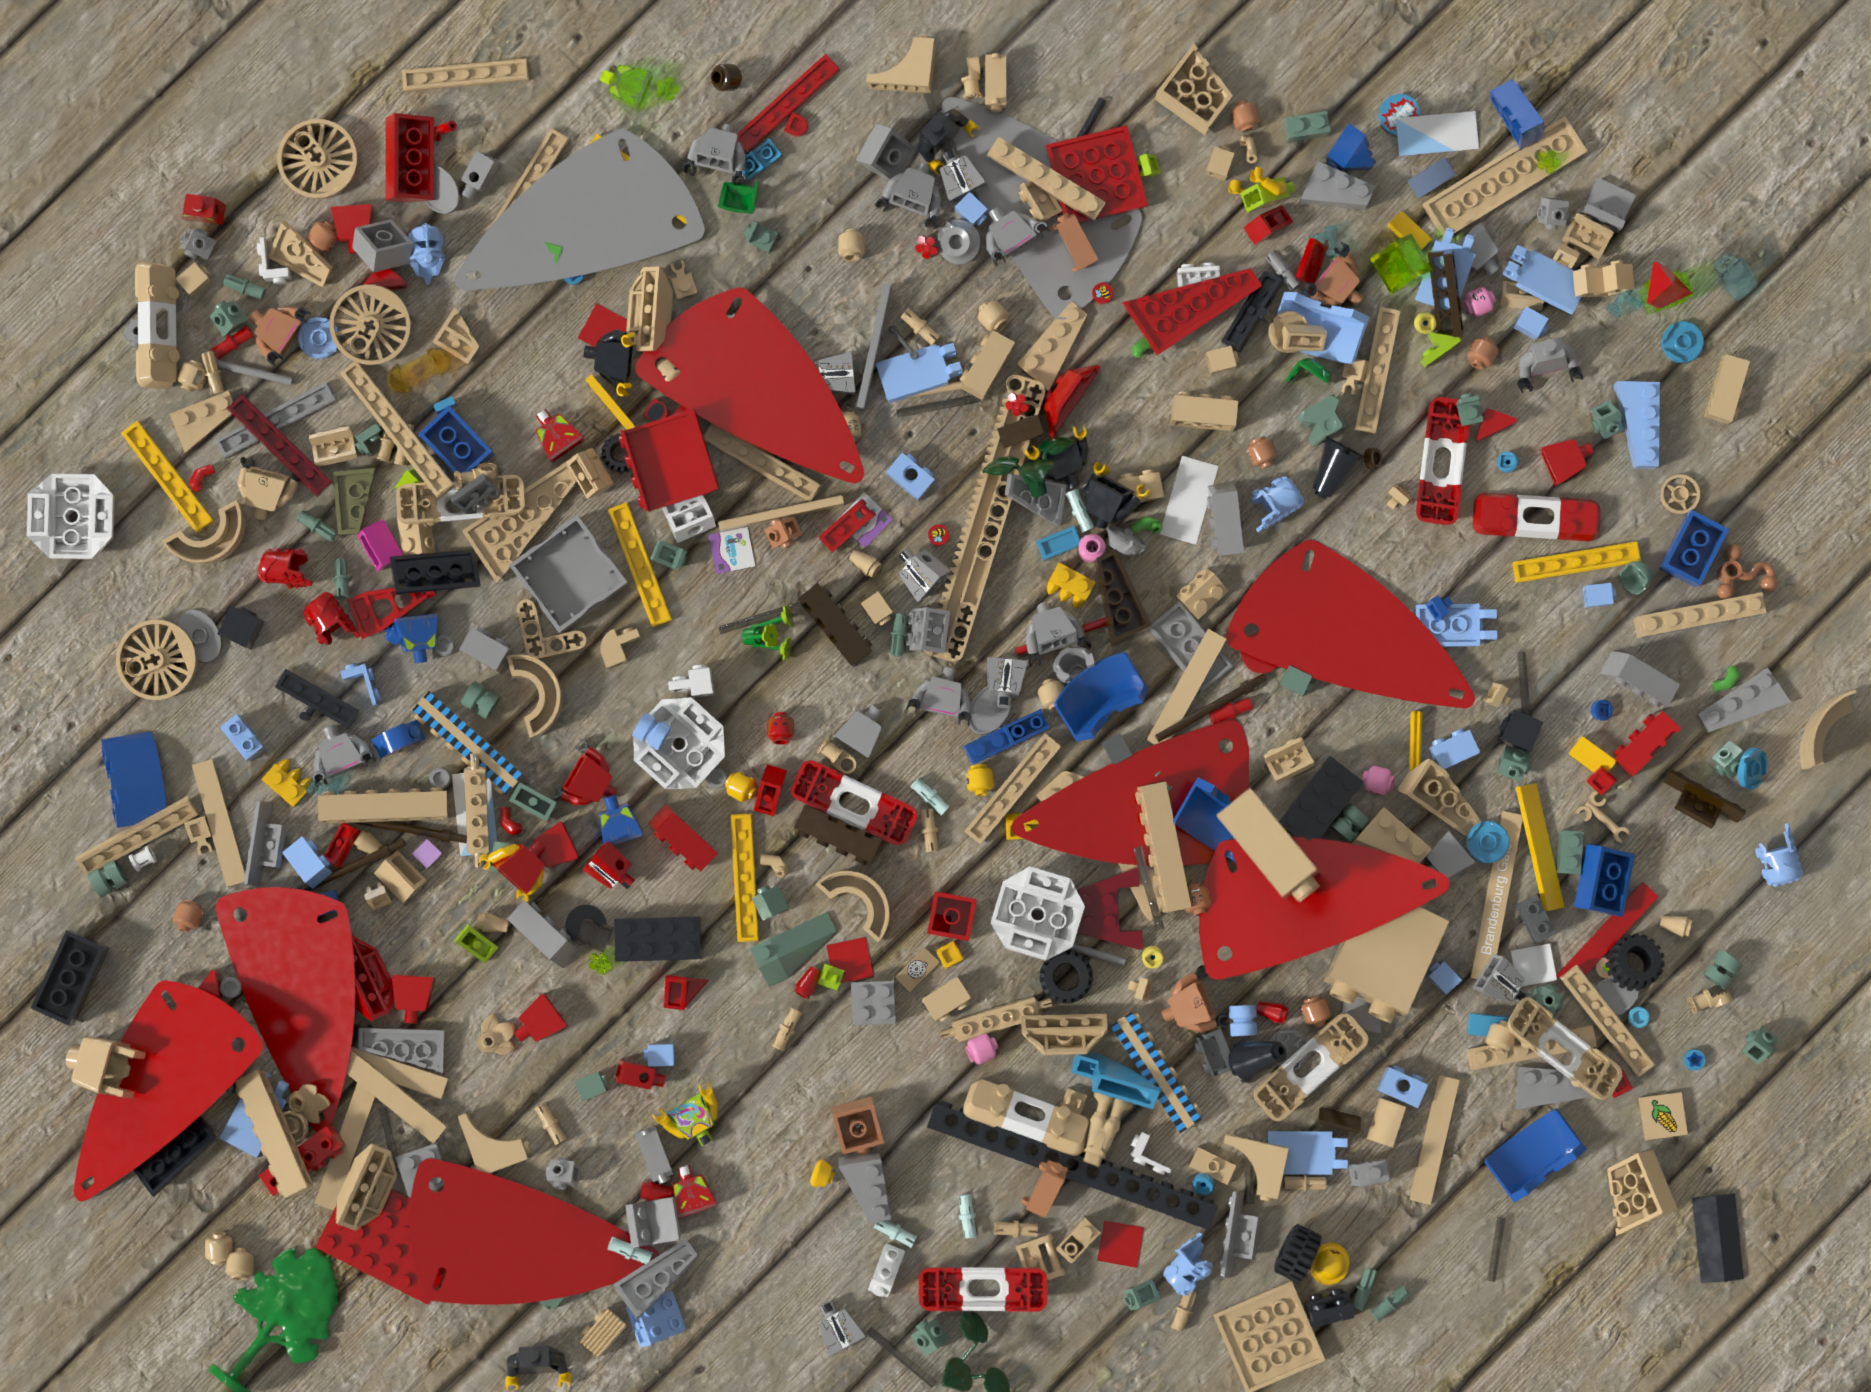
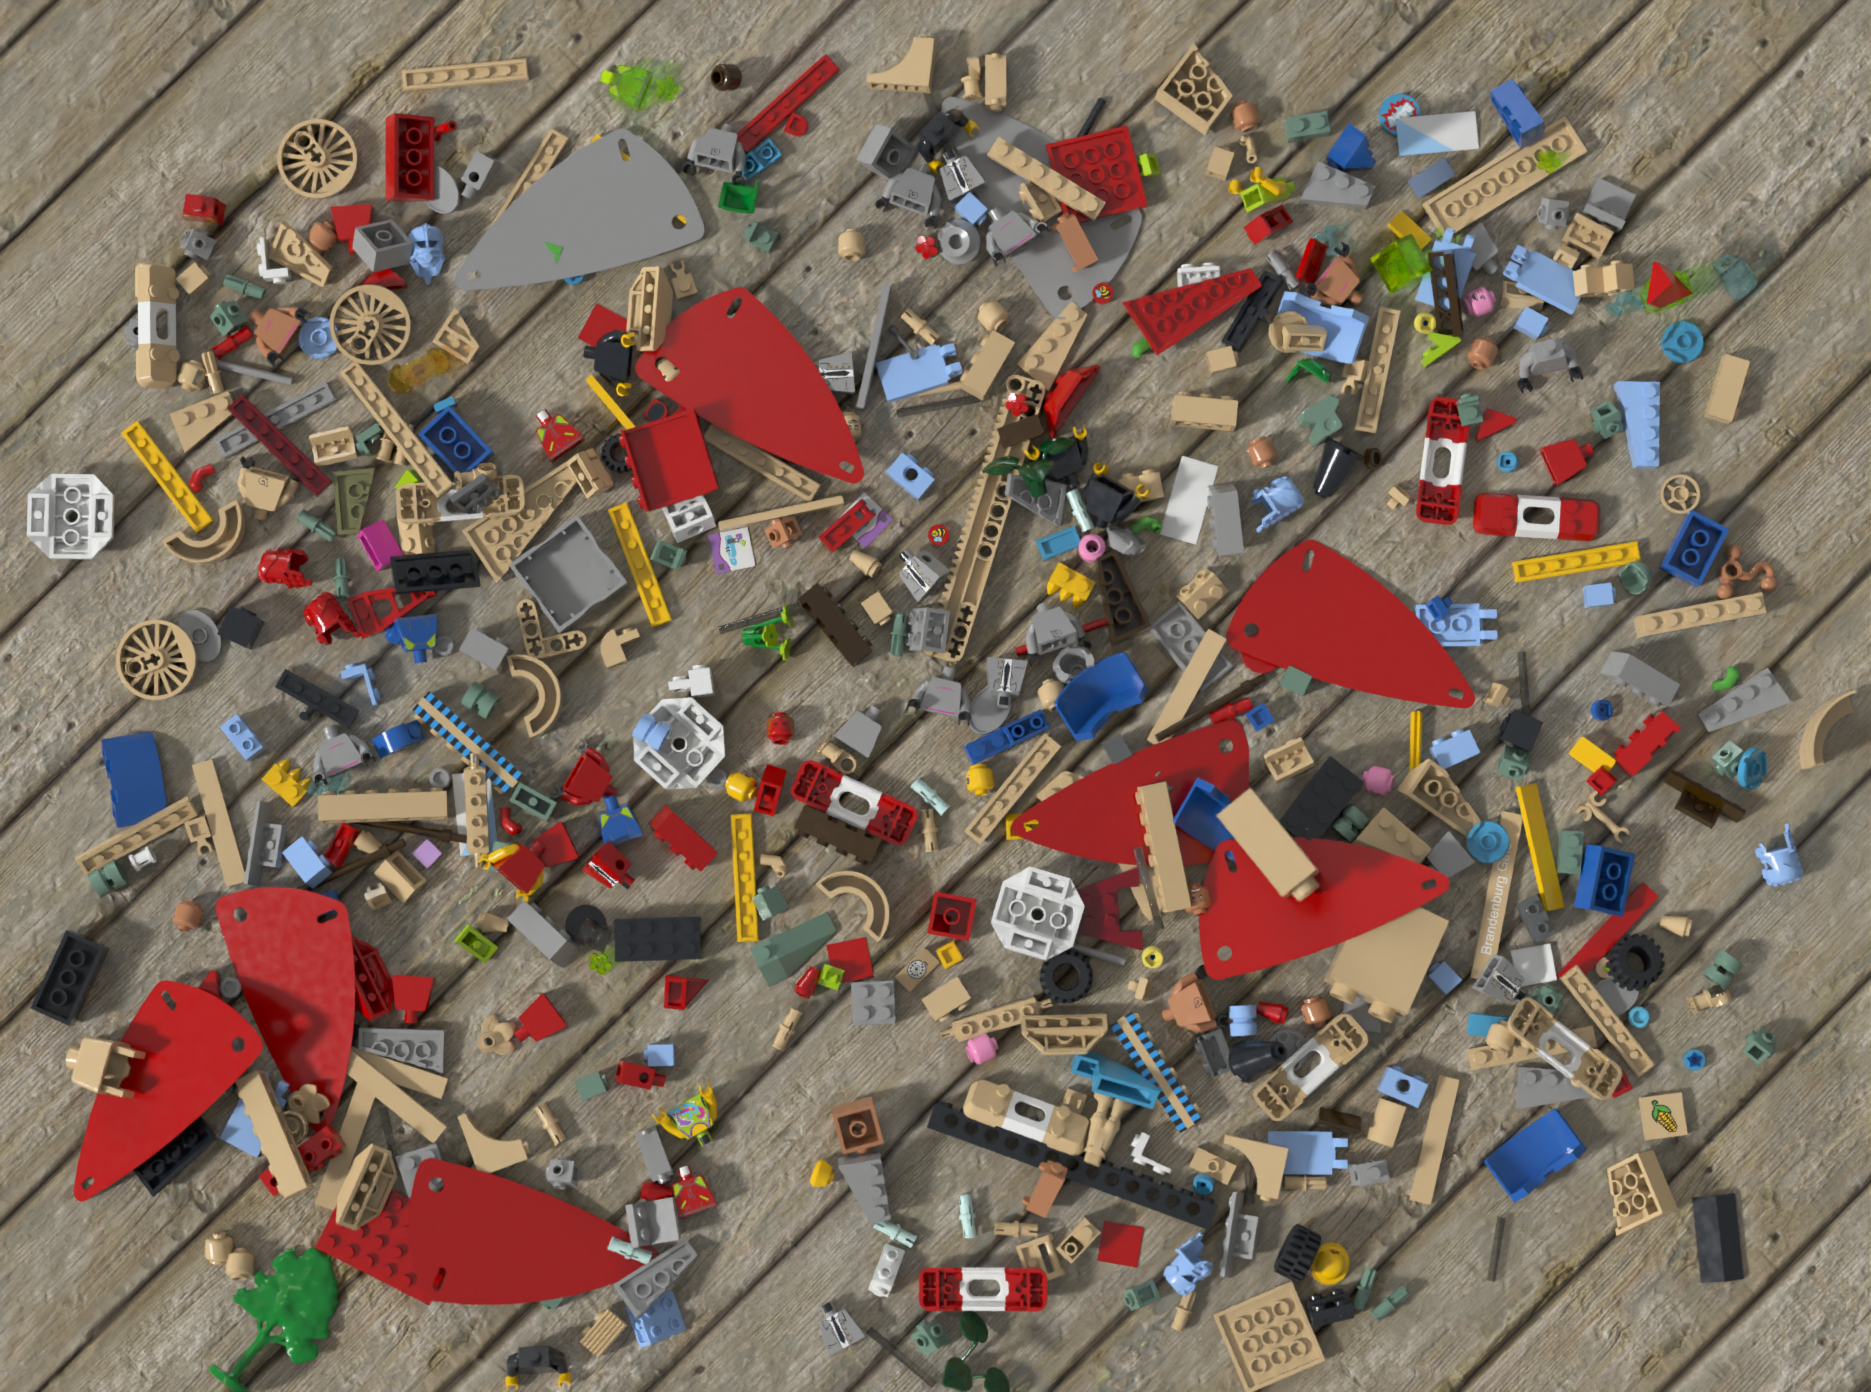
(1259, 717): none -> blue tile

